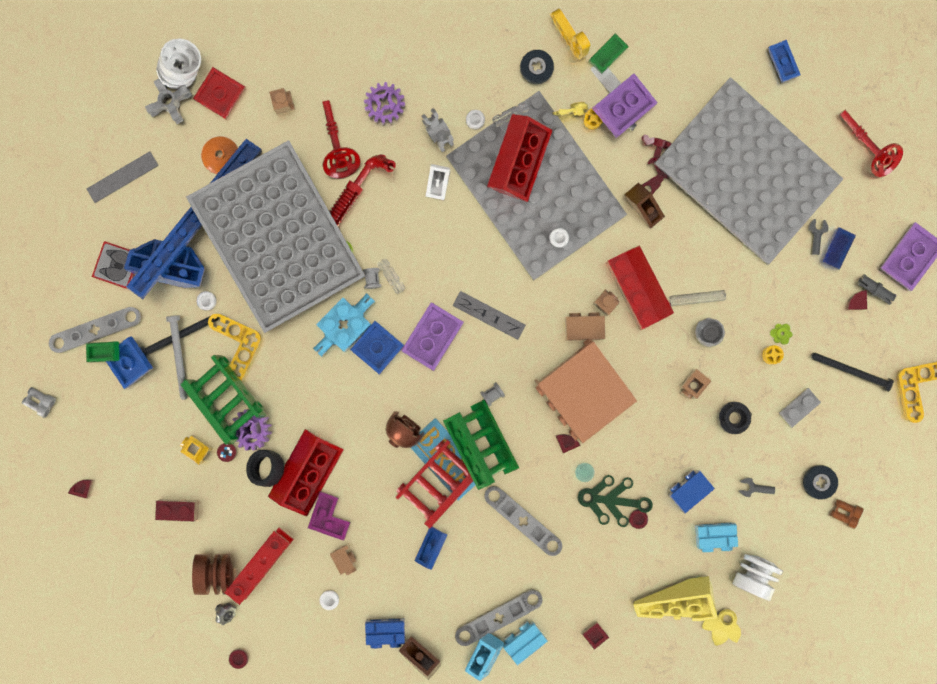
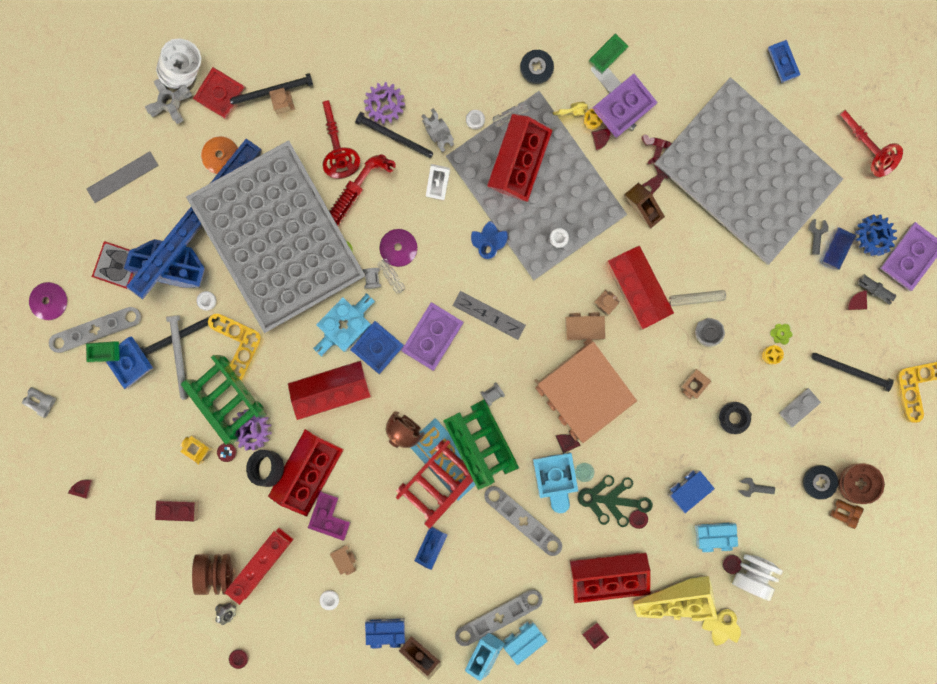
(57, 301): none -> magenta dish
(264, 92): none -> black bar
(329, 390): none -> red slope
(393, 135): none -> black bar
(403, 256): none -> magenta dish
(489, 237): none -> blue plate
(556, 479): none -> medium azure brick
(577, 42): yellow beam -> none
(600, 138): none -> dark red tile
(610, 577): none -> red slope
(731, 564): none -> dark red tile
(872, 481): none -> copper wheel
(876, 235): none -> blue gear

